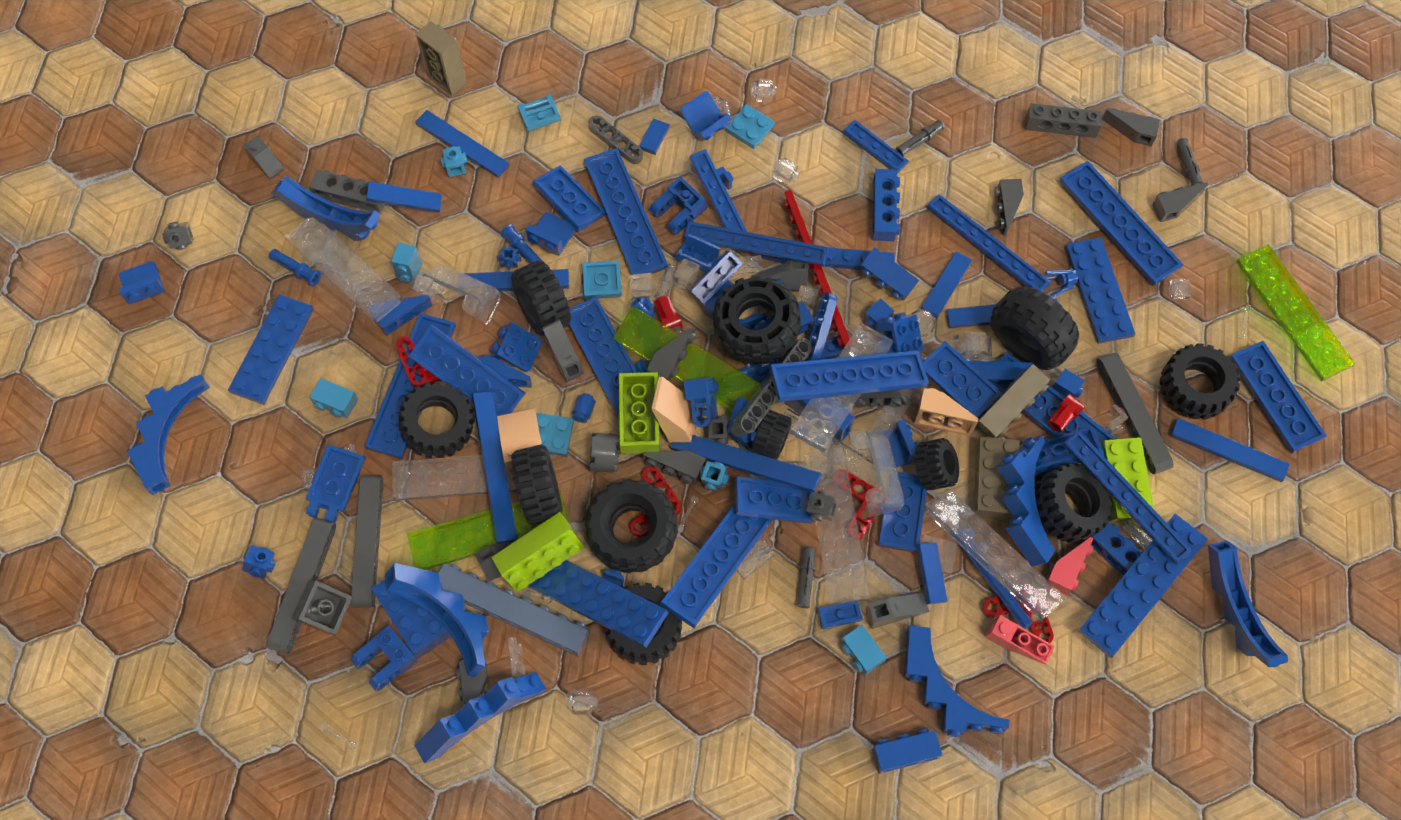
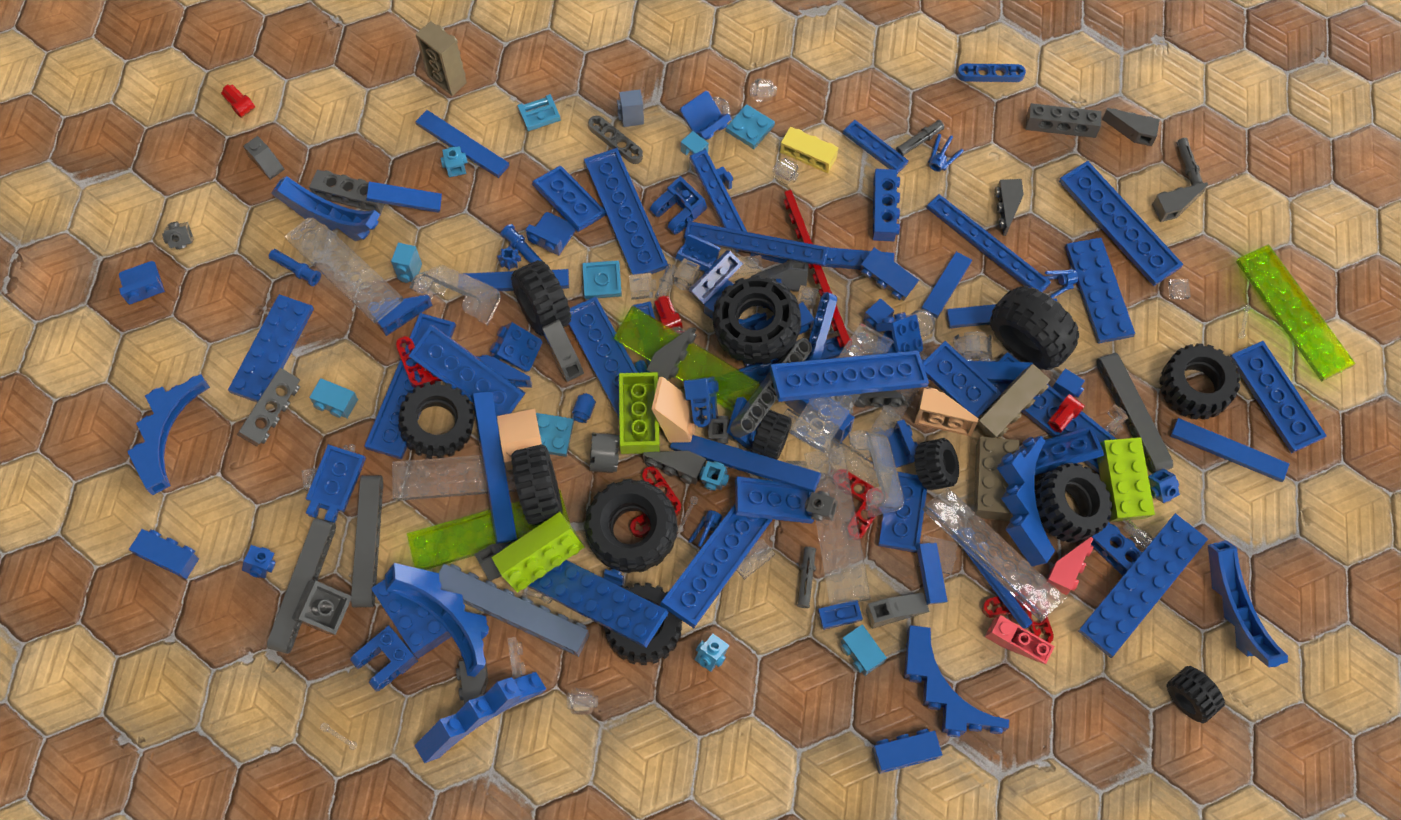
(164, 553): none -> blue brick
(240, 103): none -> red piece
(281, 380): none -> dark grey brick
(630, 108): none -> sand blue brick
(643, 304): blue gear -> none
(654, 136): blue tile -> none
(693, 143): none -> dark azure panel
(710, 523): none -> blue plant
(711, 652): none -> dark azure brick
(809, 149): none -> light yellow brick
(938, 161): none -> blue plant
(991, 72): none -> blue beam
(1127, 497): blue tile -> none
(1164, 485): none -> blue brick
(1195, 694): none -> black tyre

